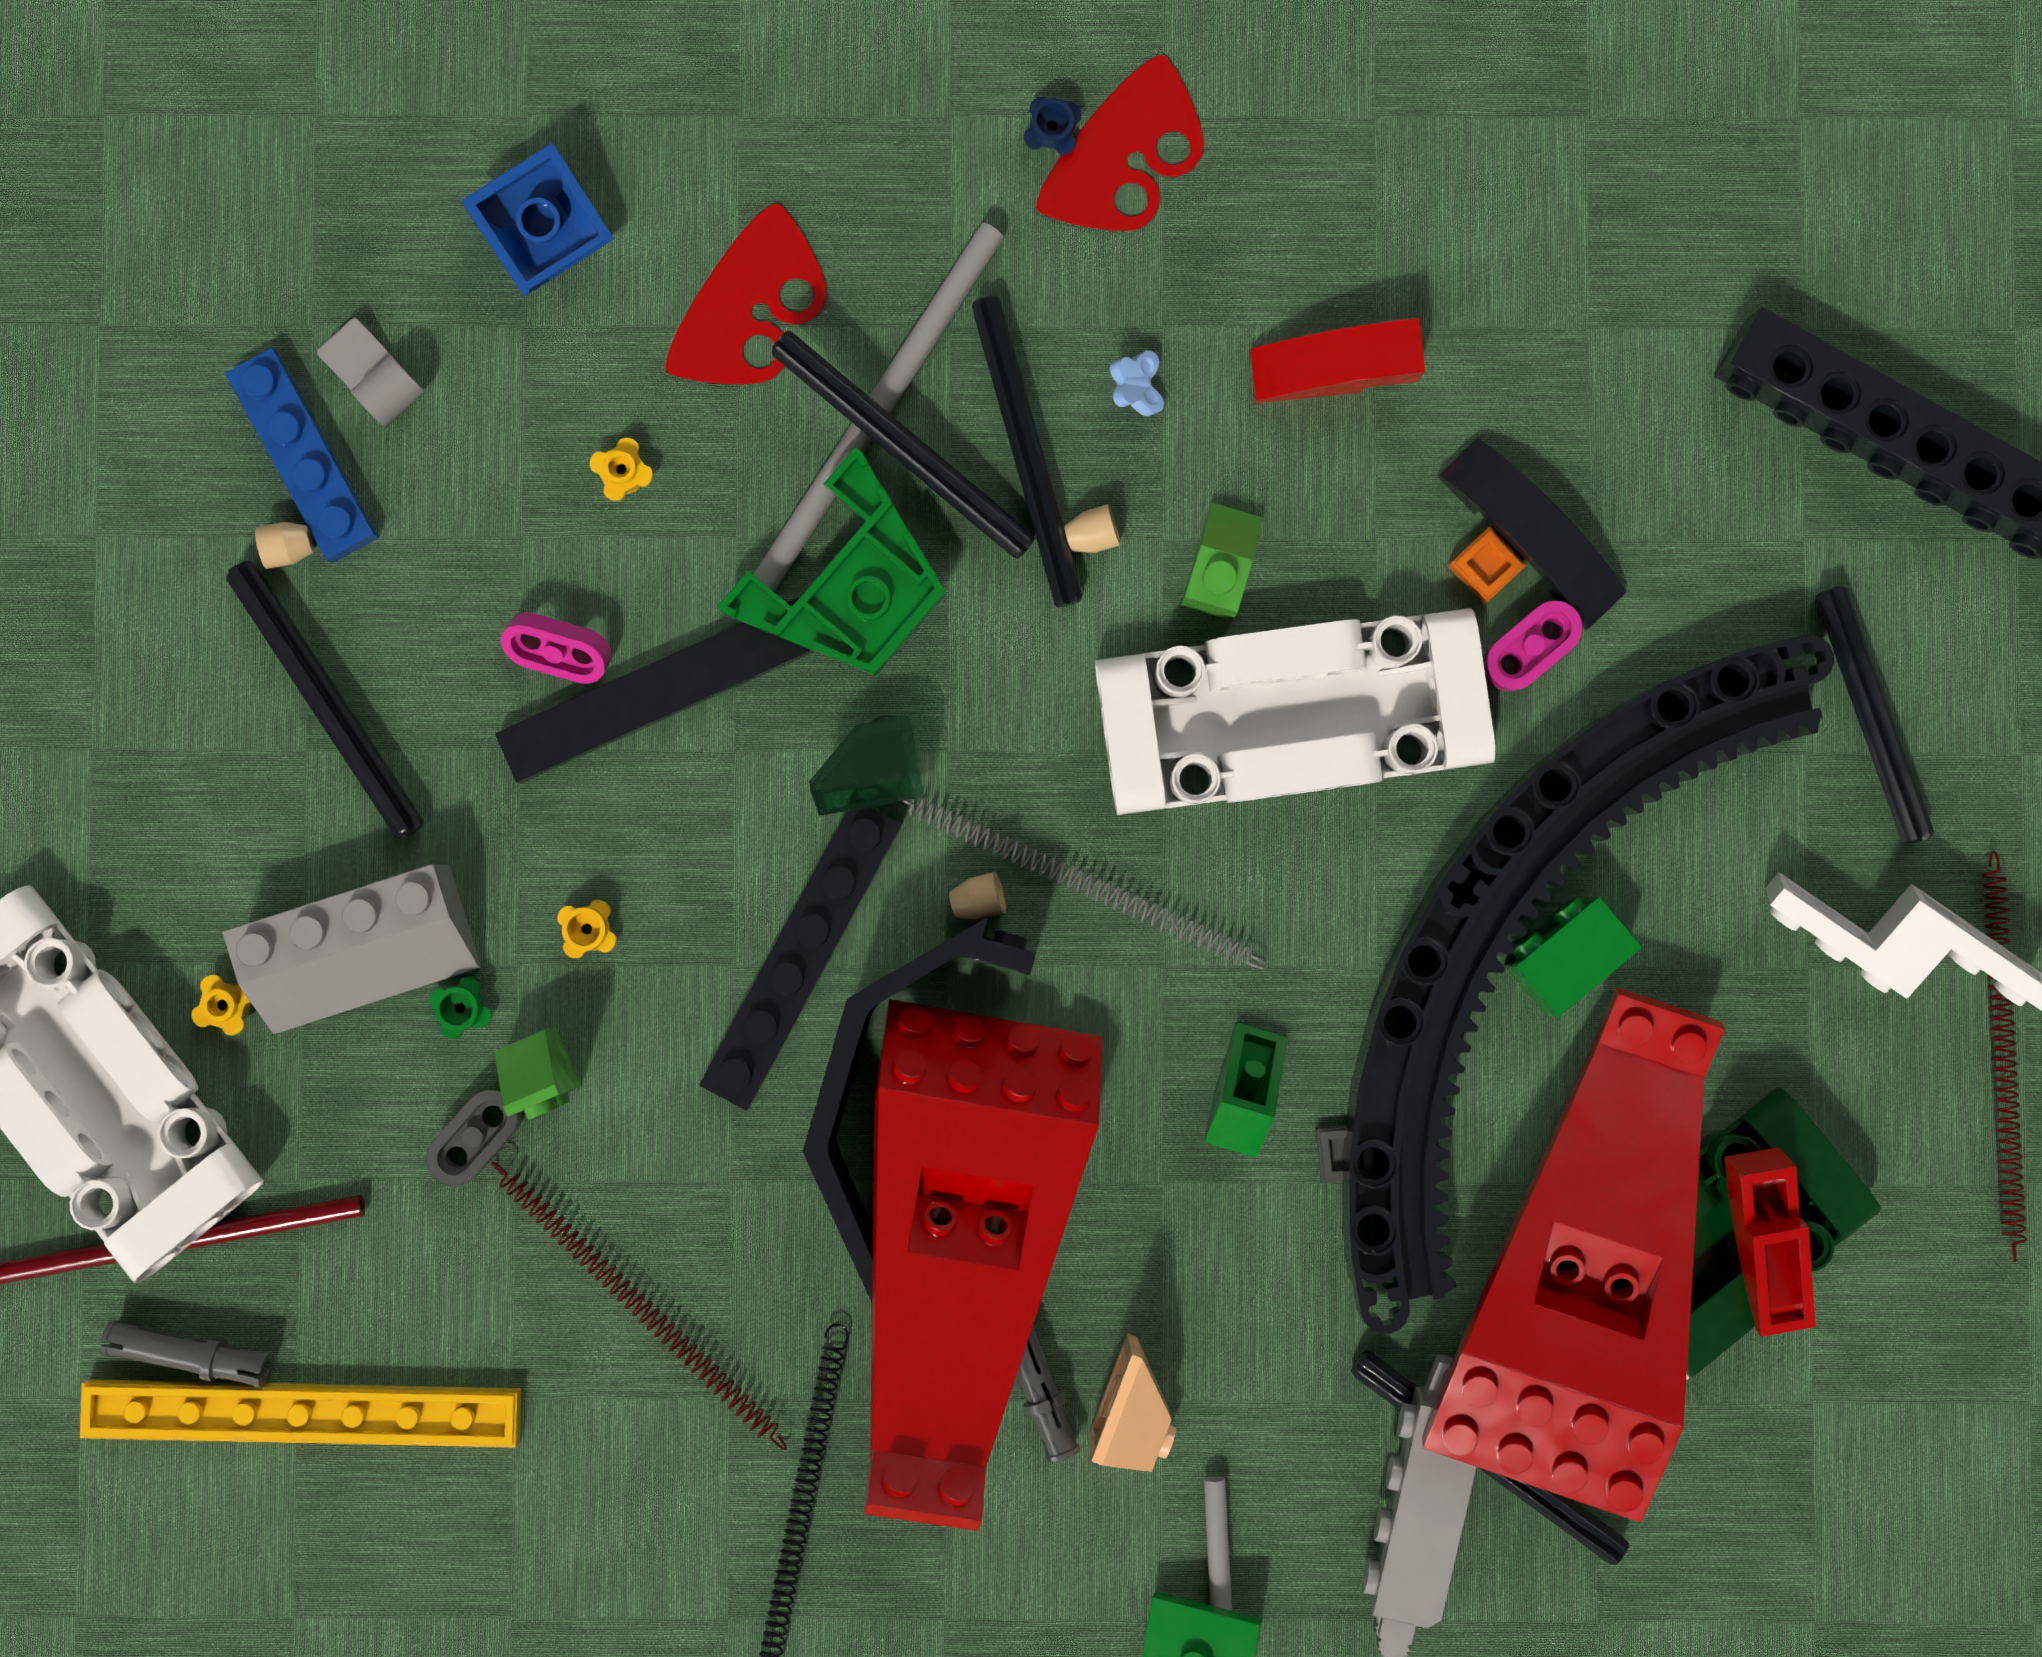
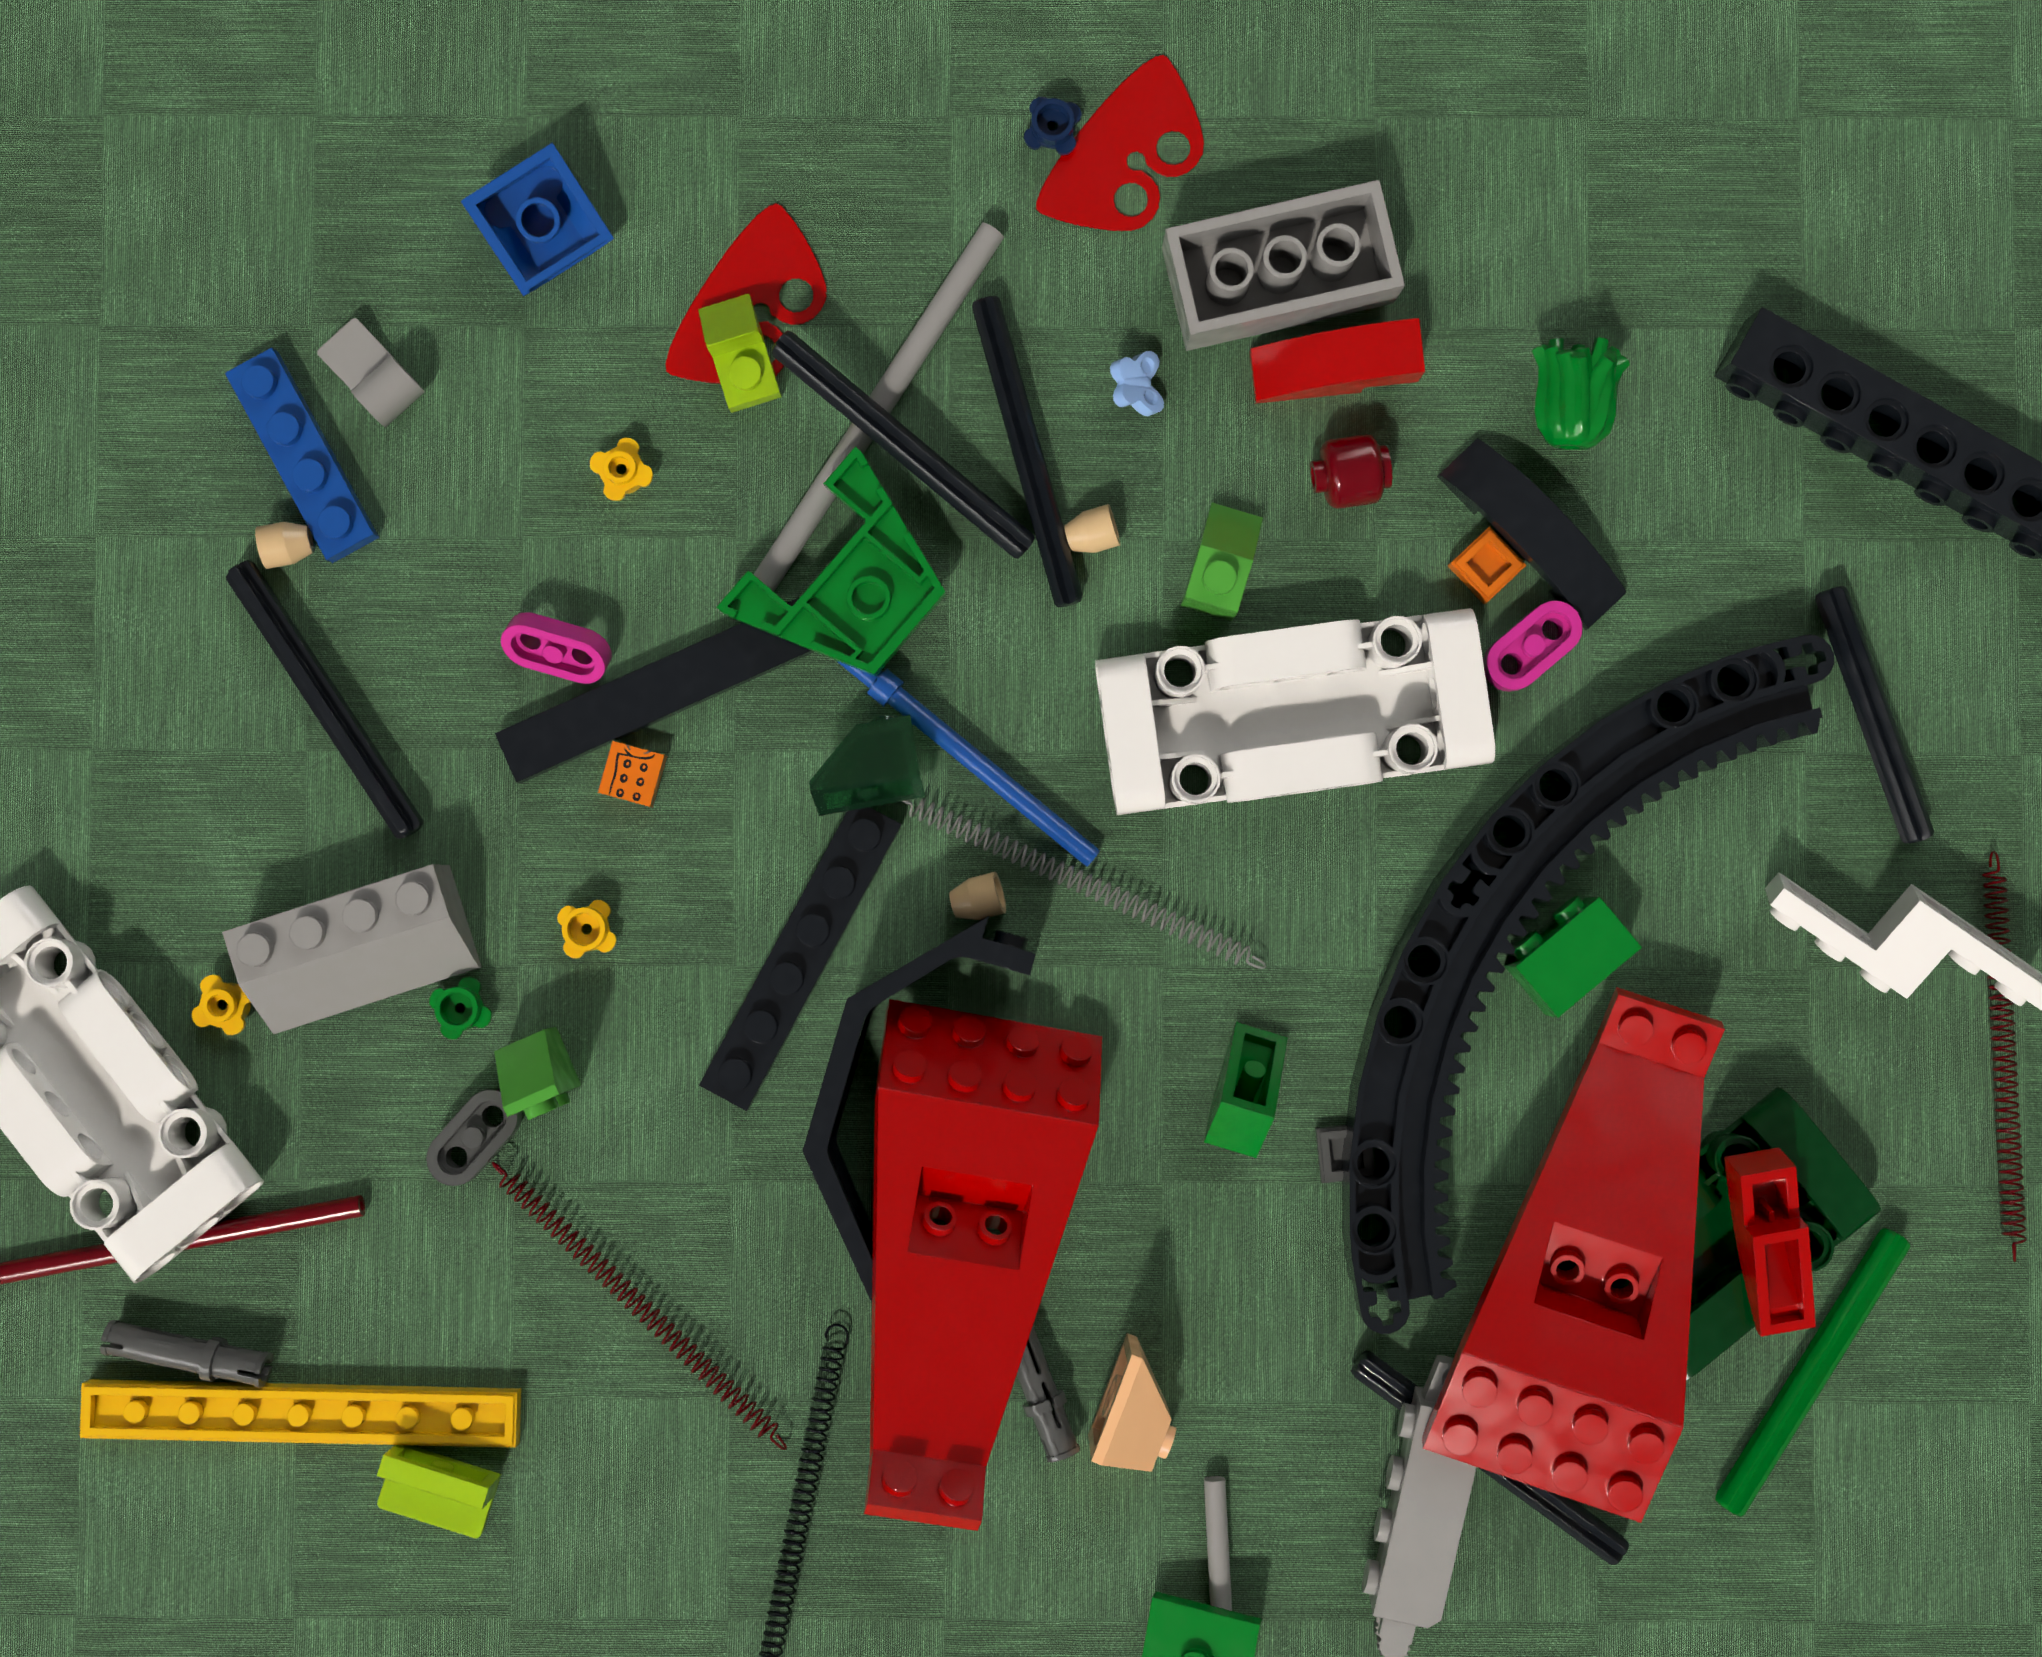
(437, 1489): none -> lime panel
(632, 774): none -> orange tile
(739, 353): none -> lime slope
(887, 689): none -> blue bar
(1282, 265): none -> light grey brick
(1352, 471): none -> dark red head
(1577, 392): none -> green piece
(1812, 1372): none -> green axle

